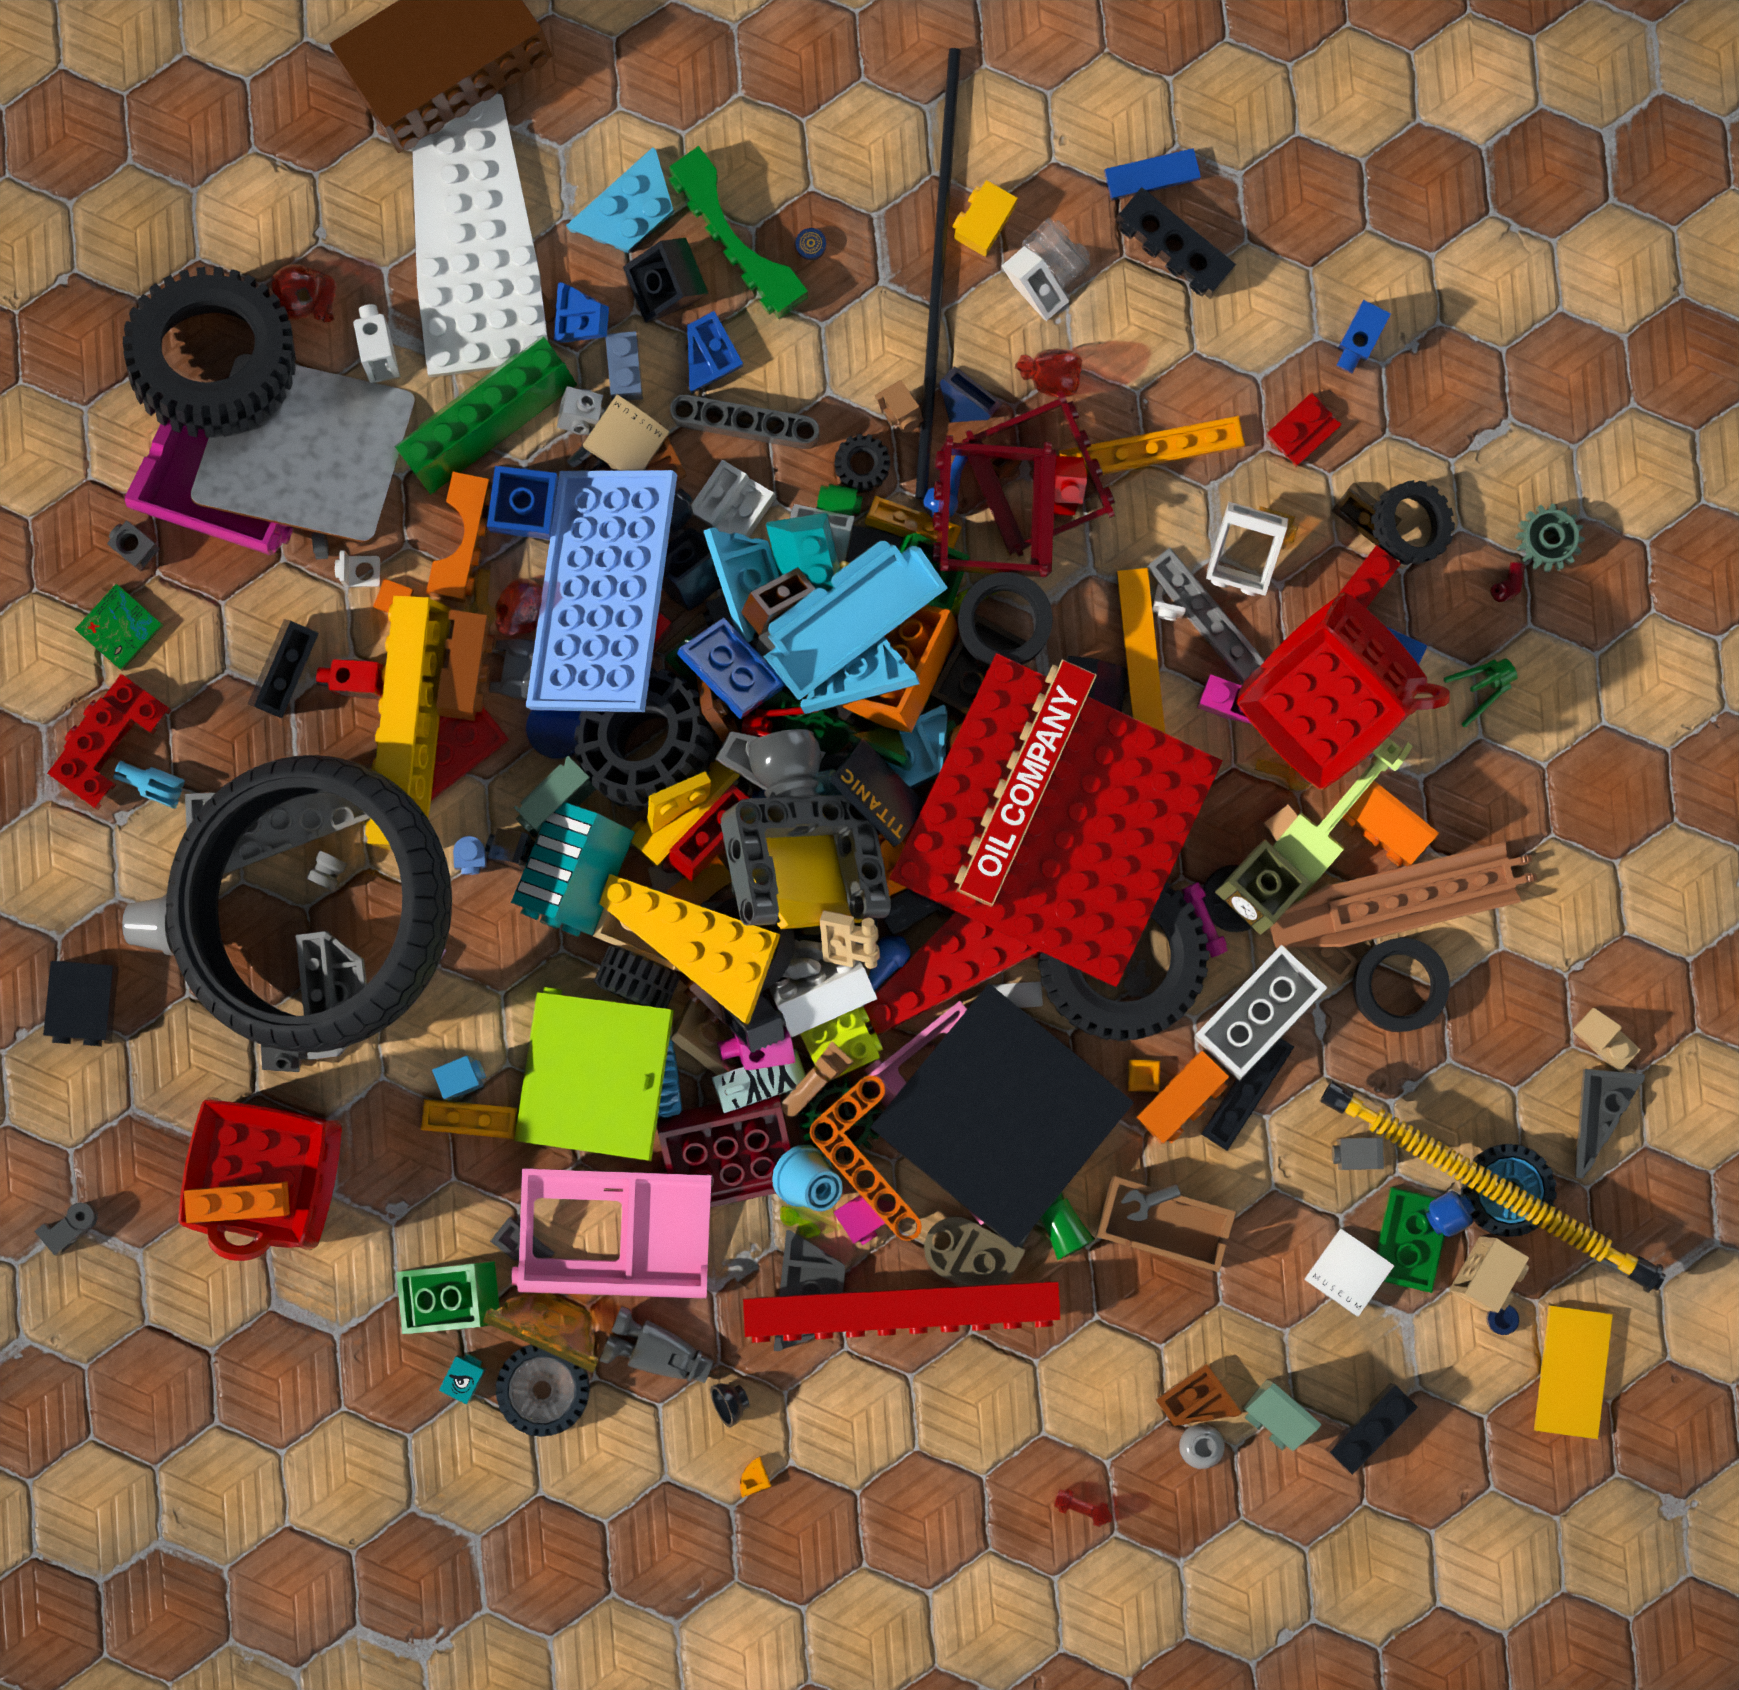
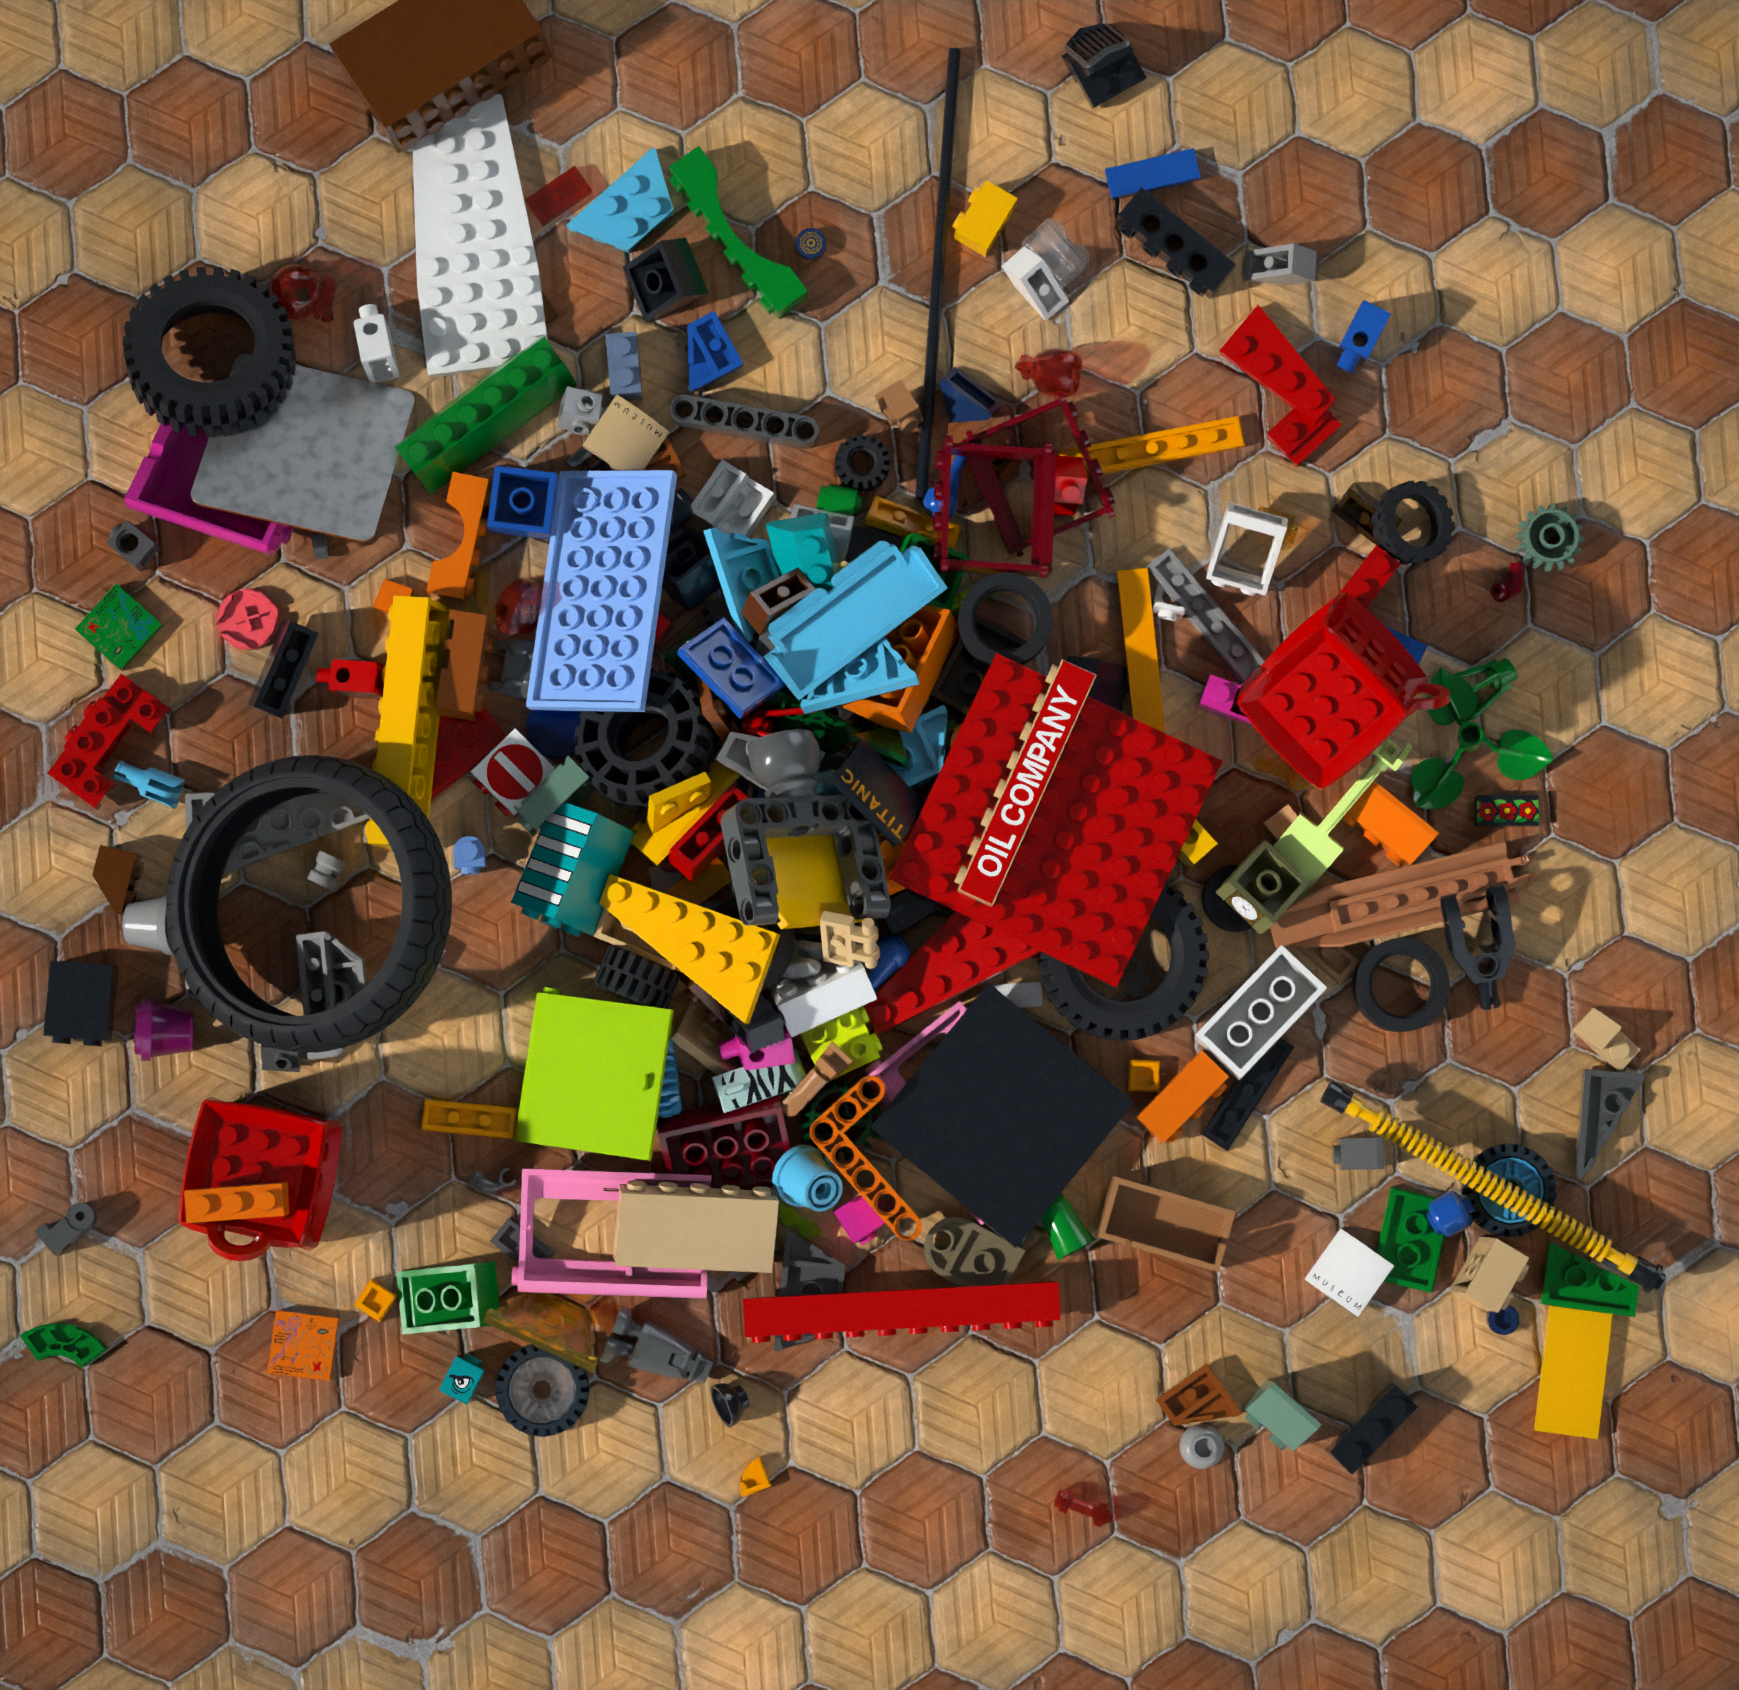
(64, 1340): none -> green tile
(116, 876): none -> reddish brown slope
(162, 1030): none -> magenta piece
(248, 619): none -> coral tile
(303, 1345): none -> orange tile
(346, 570): white bracket -> none
(375, 1300): none -> light orange tile
(459, 1077): dark azure brick -> none
(487, 1186): none -> dark grey arm
(510, 848): black slope -> none
(511, 772): none -> piece
(558, 196): none -> clear red tile
(578, 316): blue wing -> none
(695, 1227): none -> tan brick
(1102, 62): none -> black piece
(1149, 1200): dark grey bar -> none
(1194, 894): dark pink bar -> none
(1196, 845): none -> yellow brick
(1272, 361): none -> red wing
(1280, 265): none -> light grey slope
(1499, 951): none -> black piece
(1506, 811): none -> tile
(1520, 752): none -> green plant
(1585, 1286): none -> green wing

